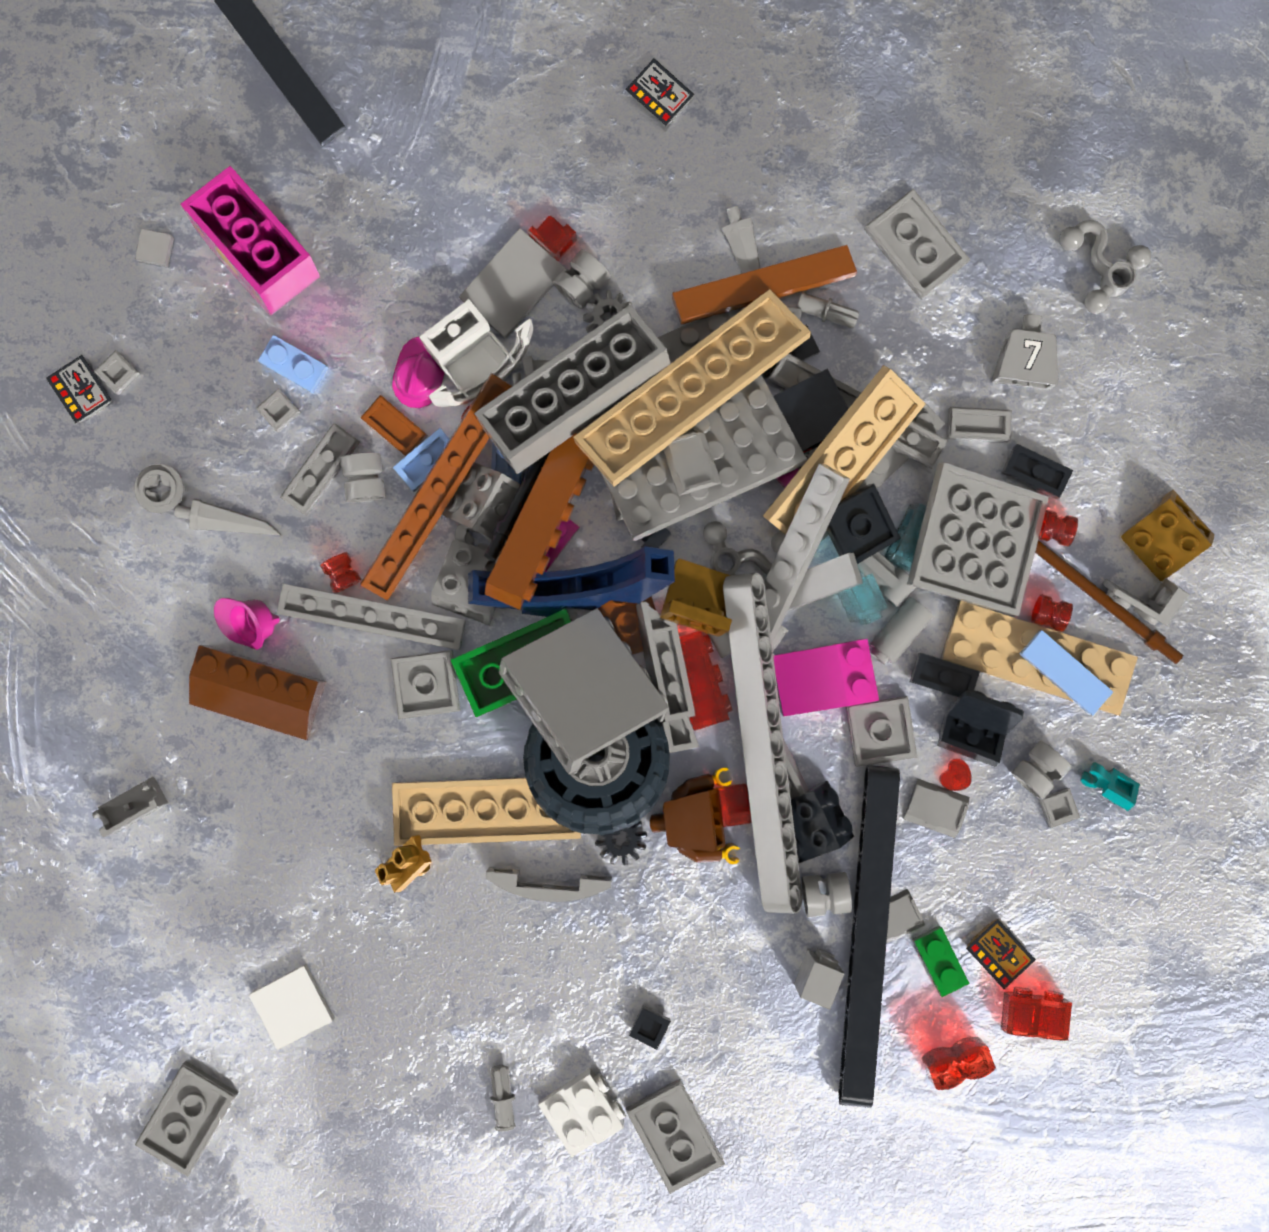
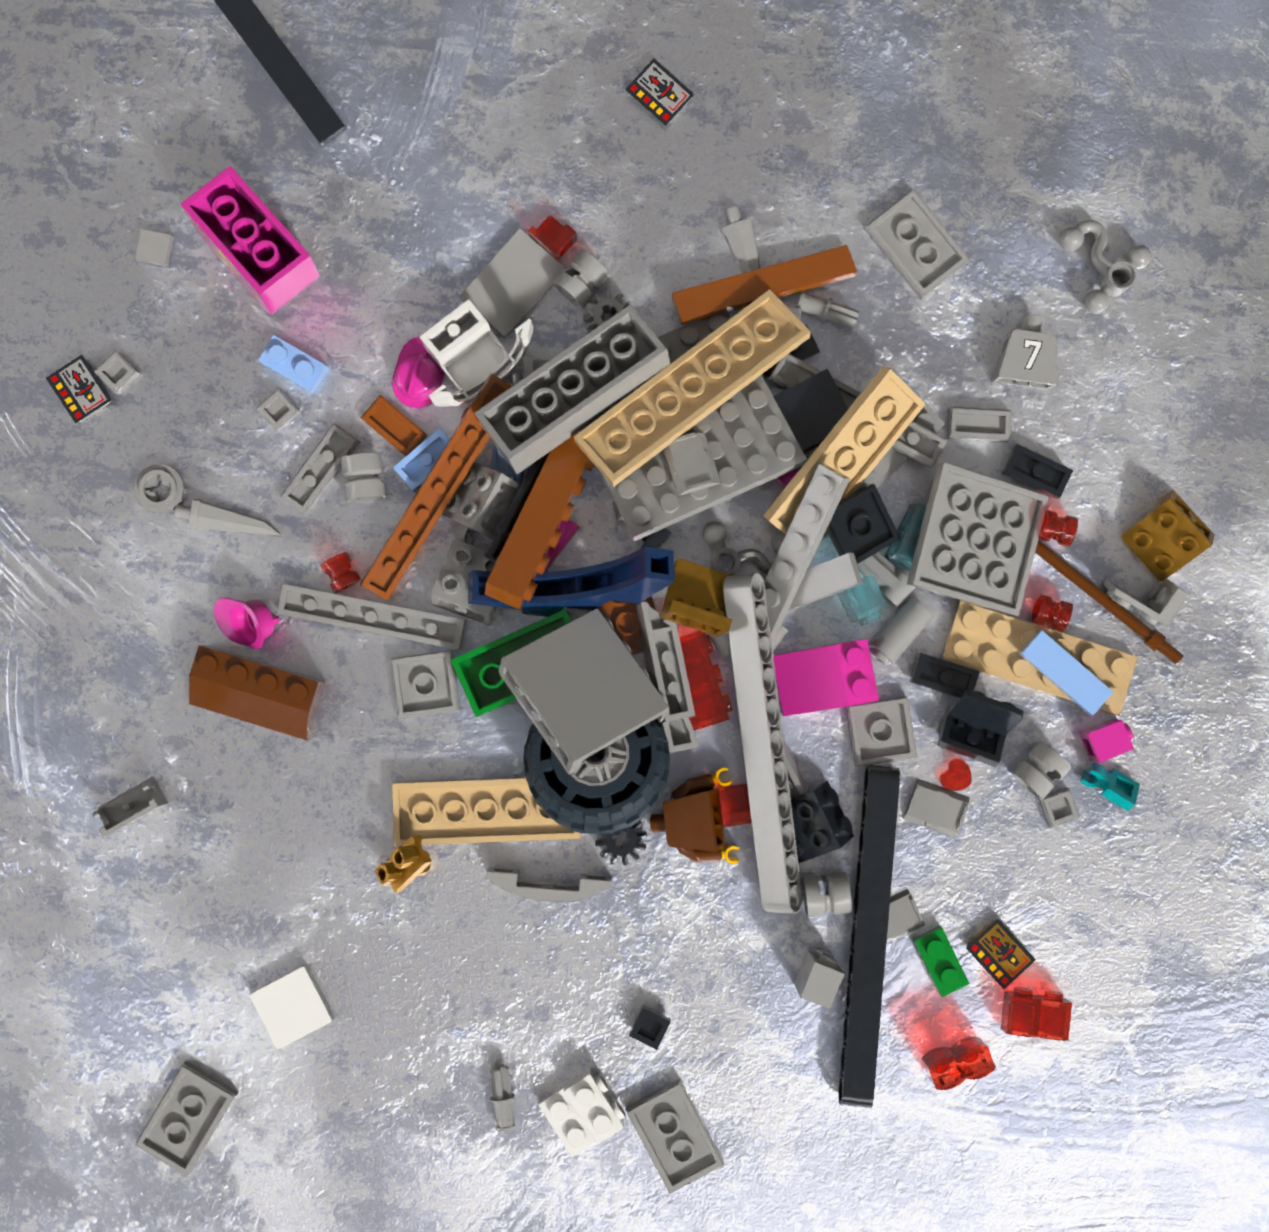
(1107, 740): none -> dark pink brick

